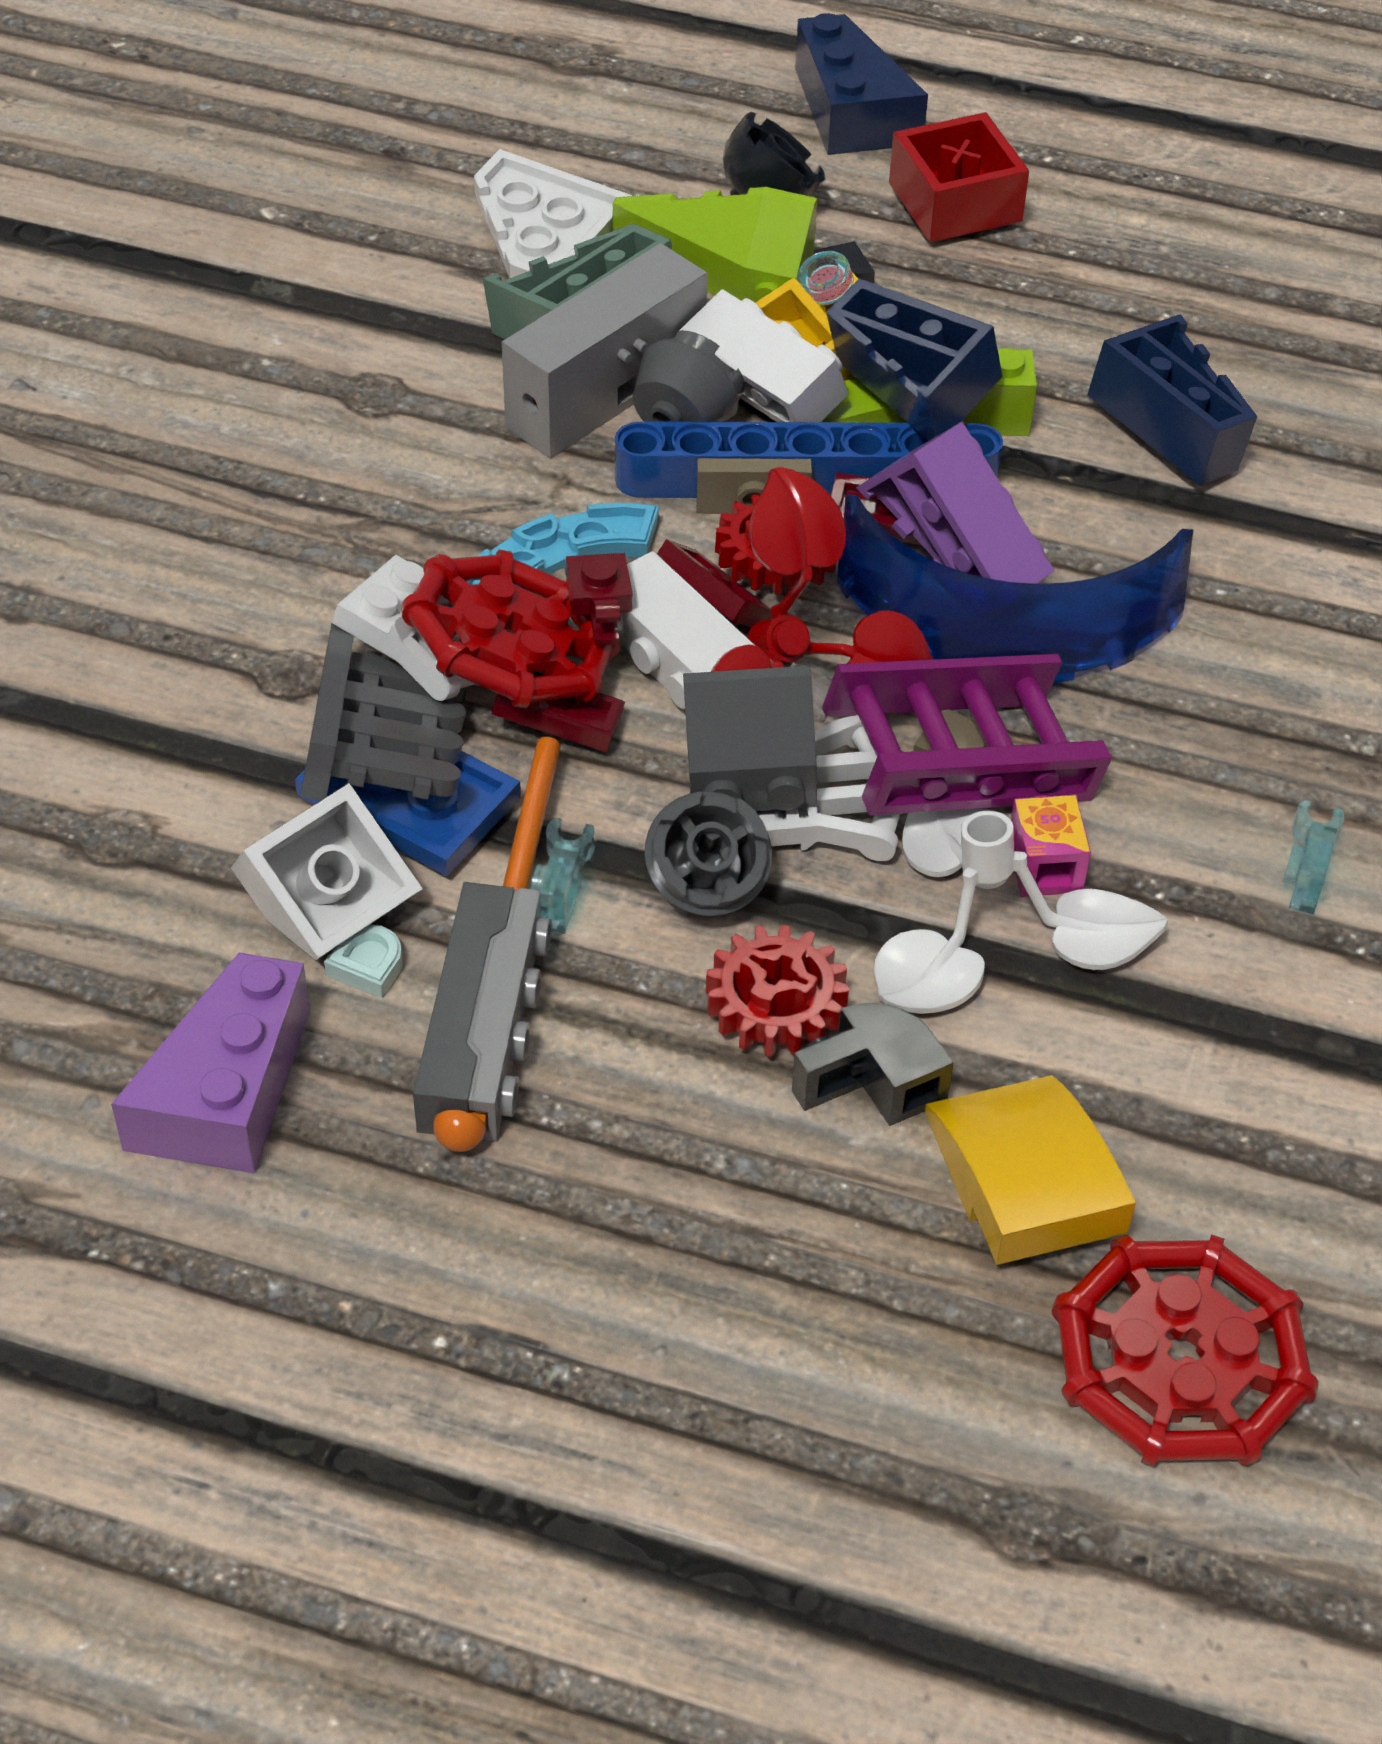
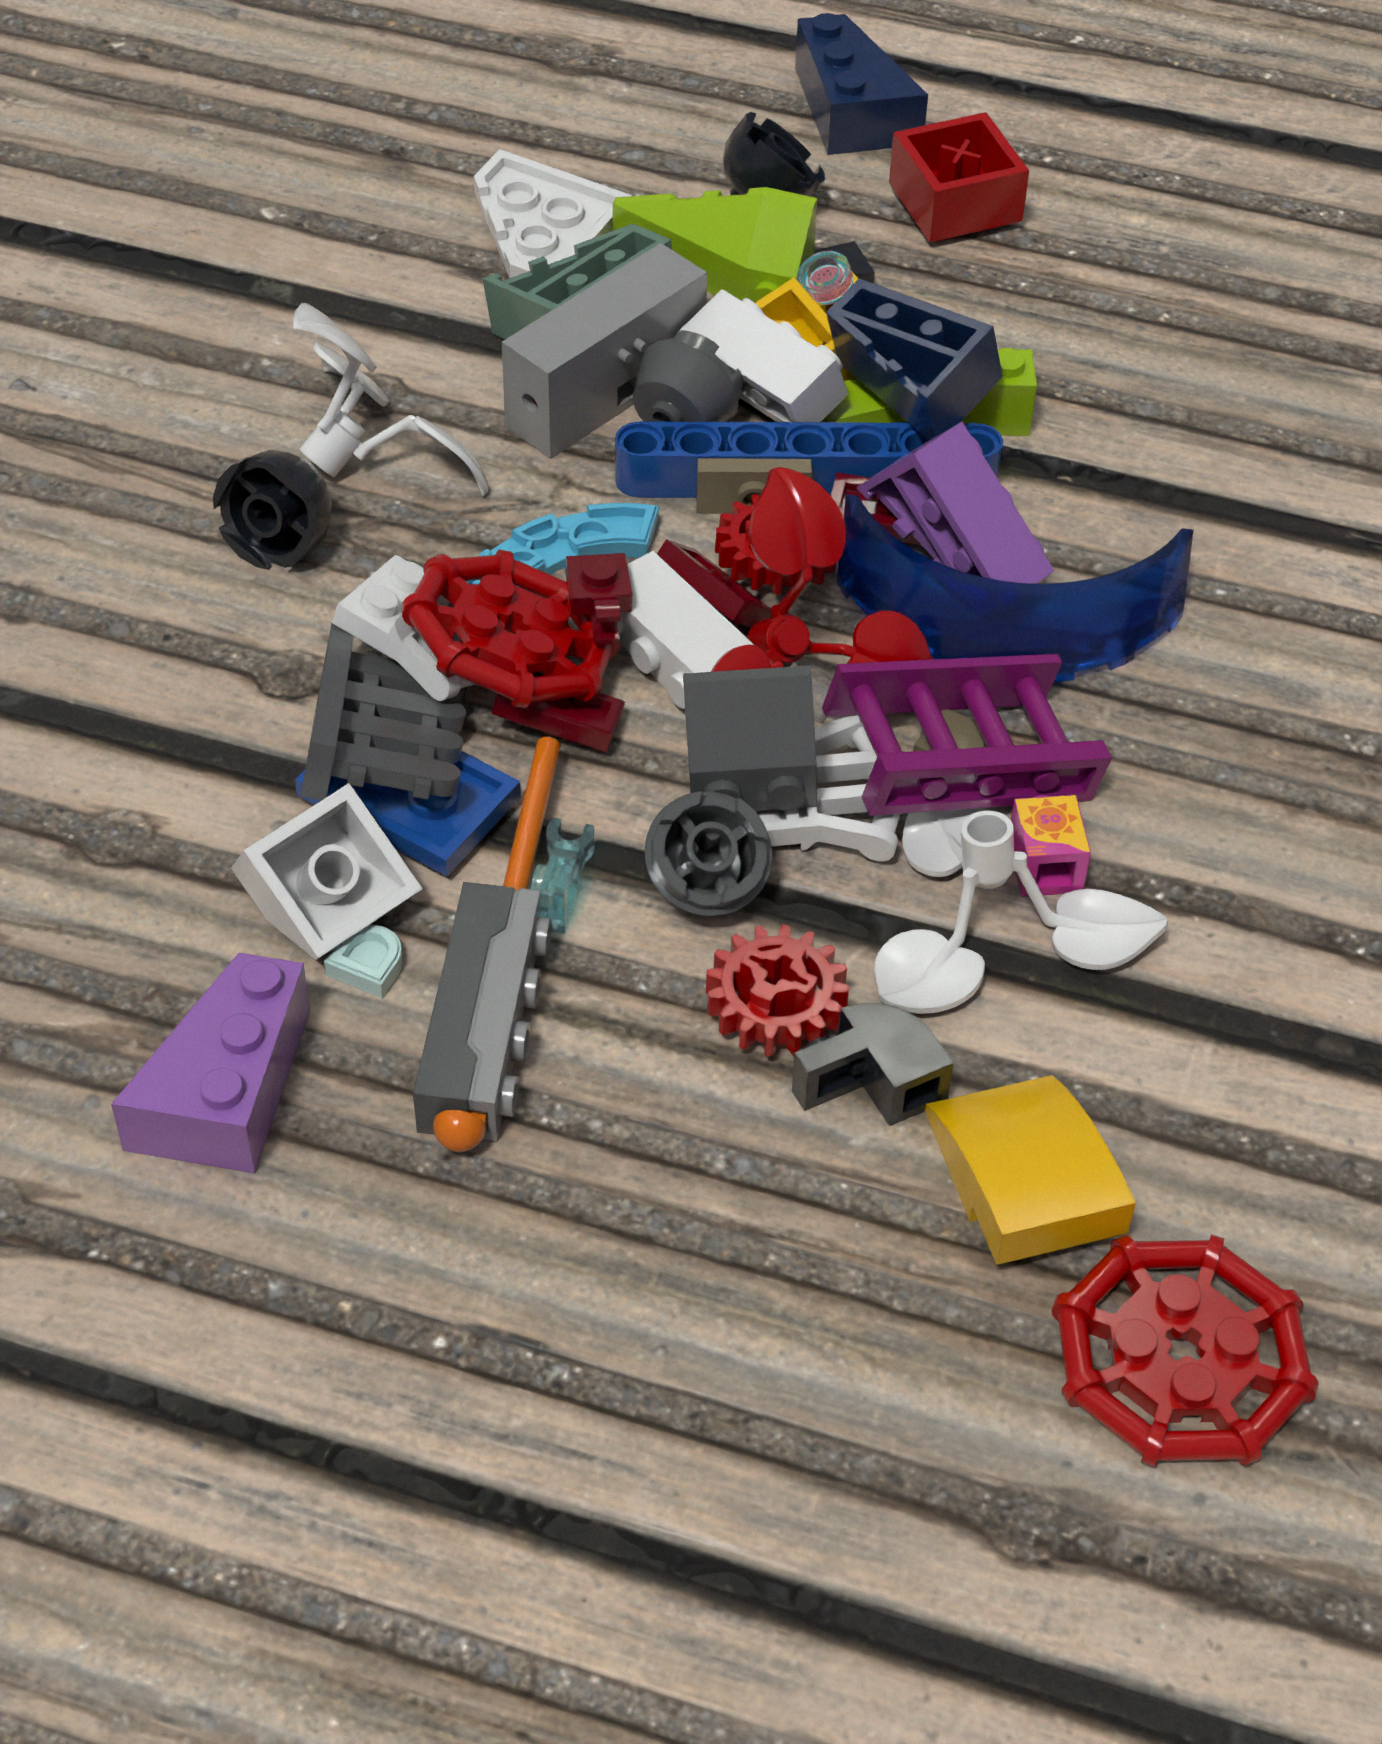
(273, 508): none -> black cylinder
(337, 433): none -> white plant
(1174, 399): dark blue wedge -> none
(1309, 864): clear light blue plate -> none

